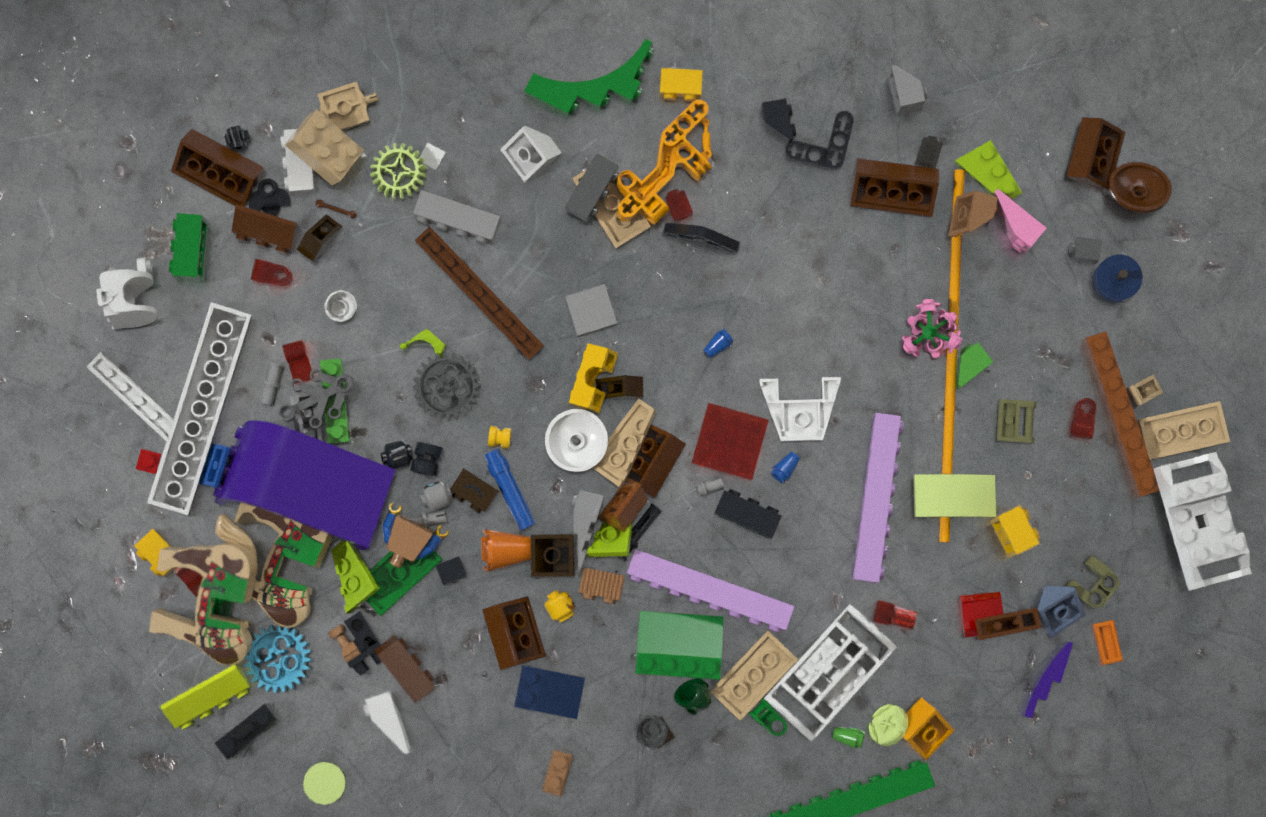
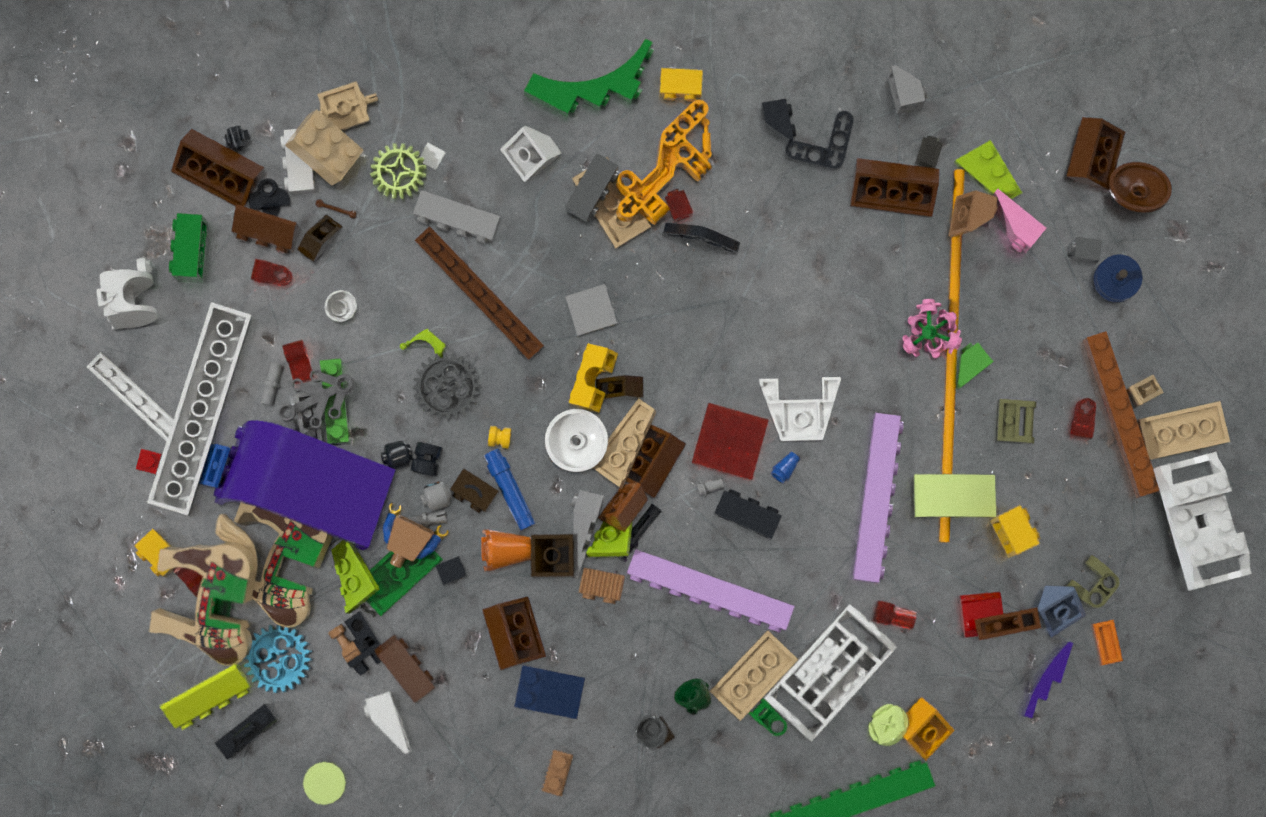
(559, 605): yellow head -> none
(679, 645): green slope -> none
(719, 343): blue cone -> none
(849, 736): bright green cone -> none

